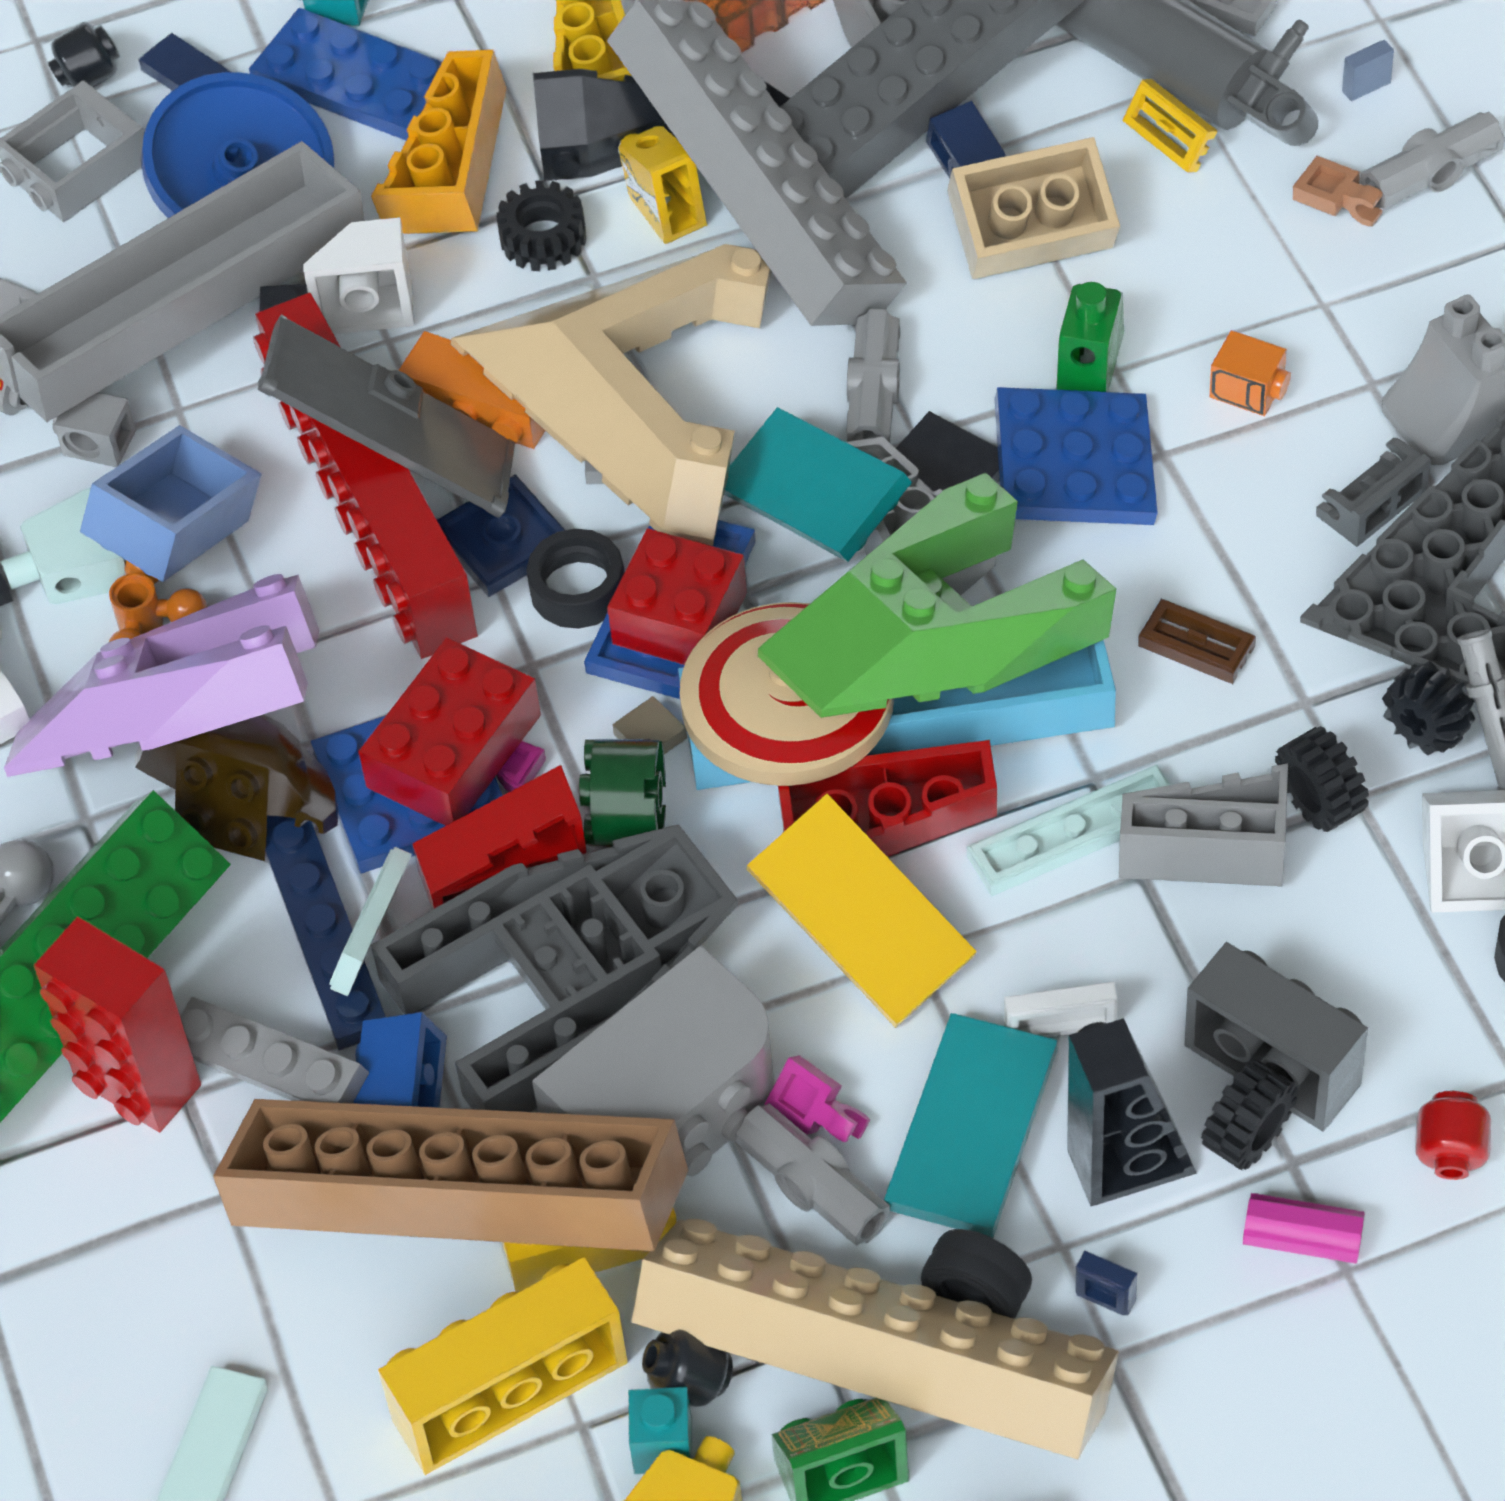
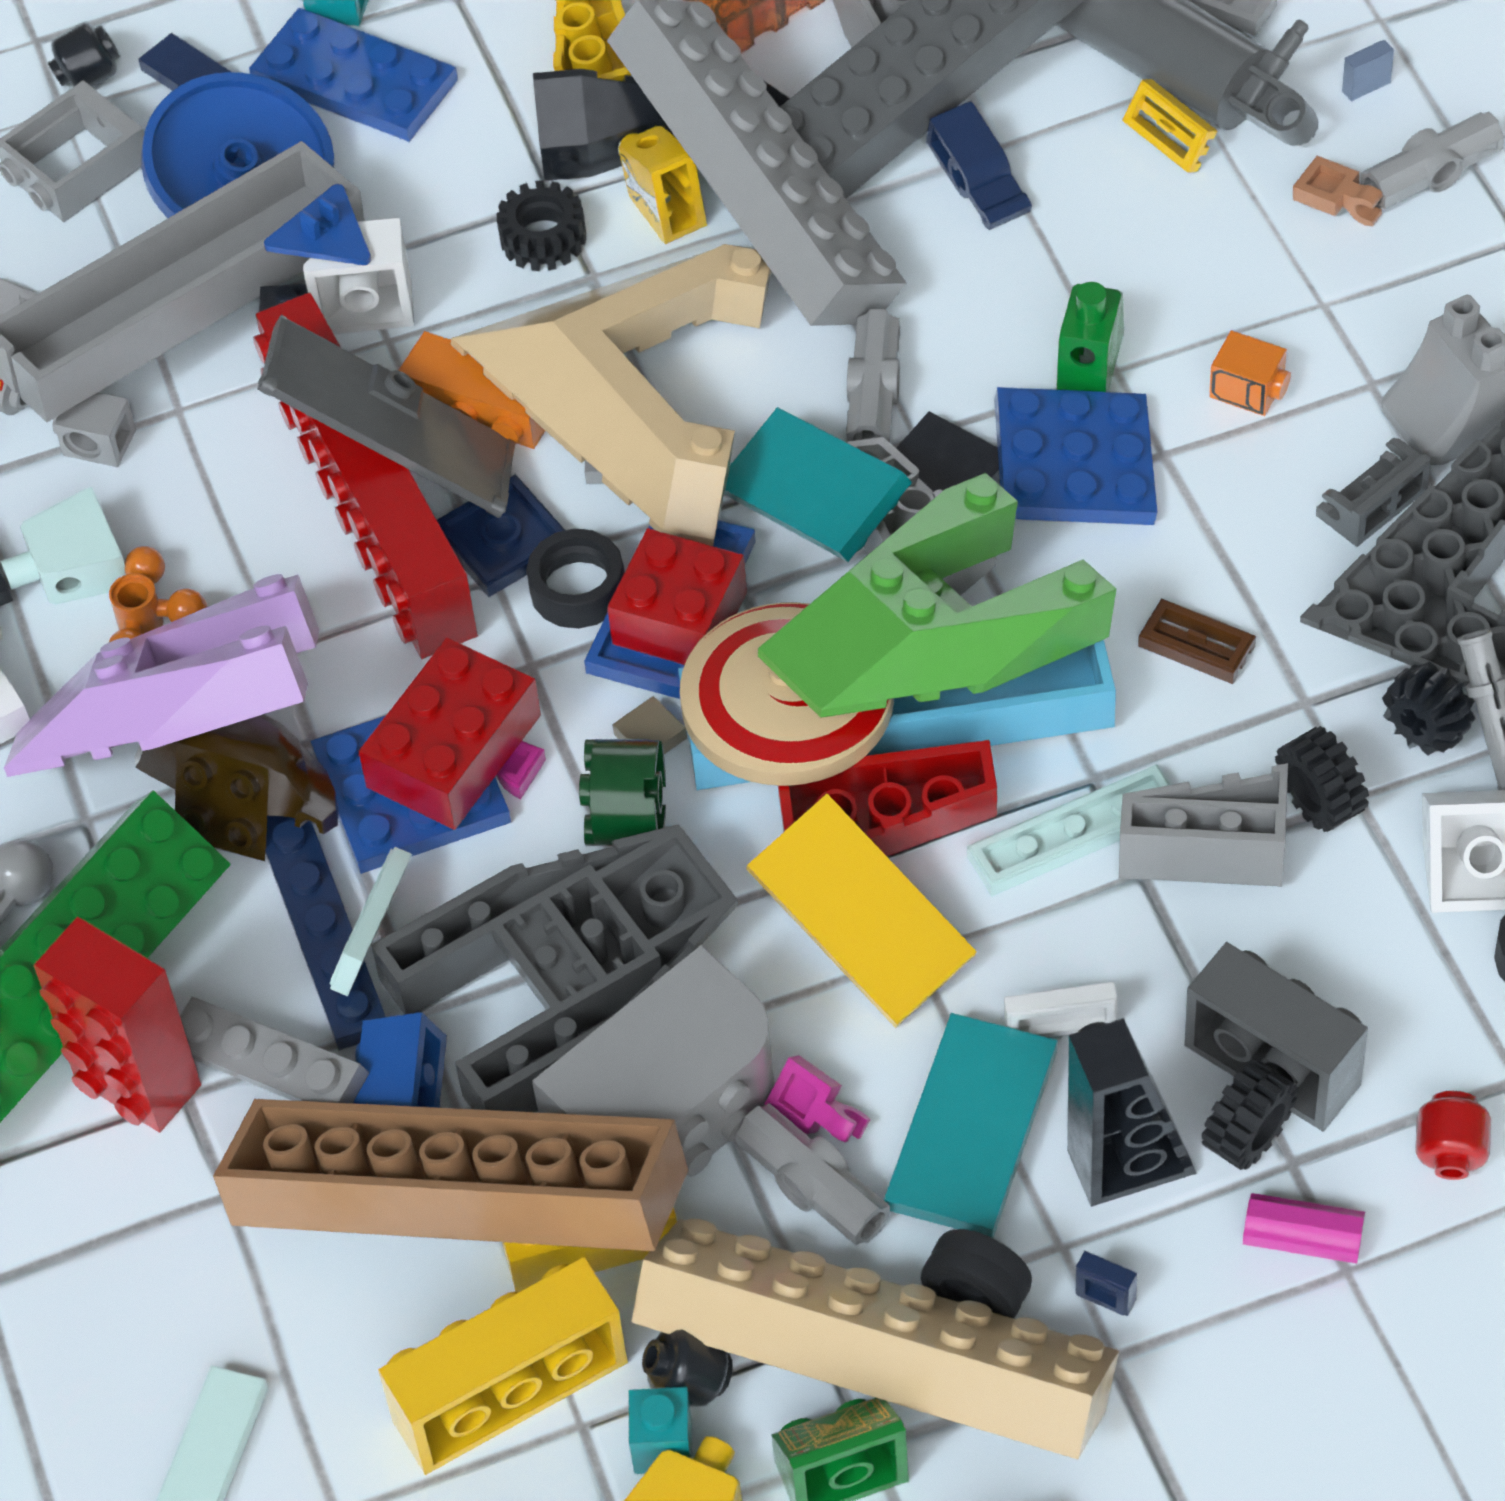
(170, 503): medium blue piece -> none
(323, 231): none -> blue piece
(450, 147): light orange wedge -> none
(519, 827): red wedge -> none
(1033, 208): tan brick -> none

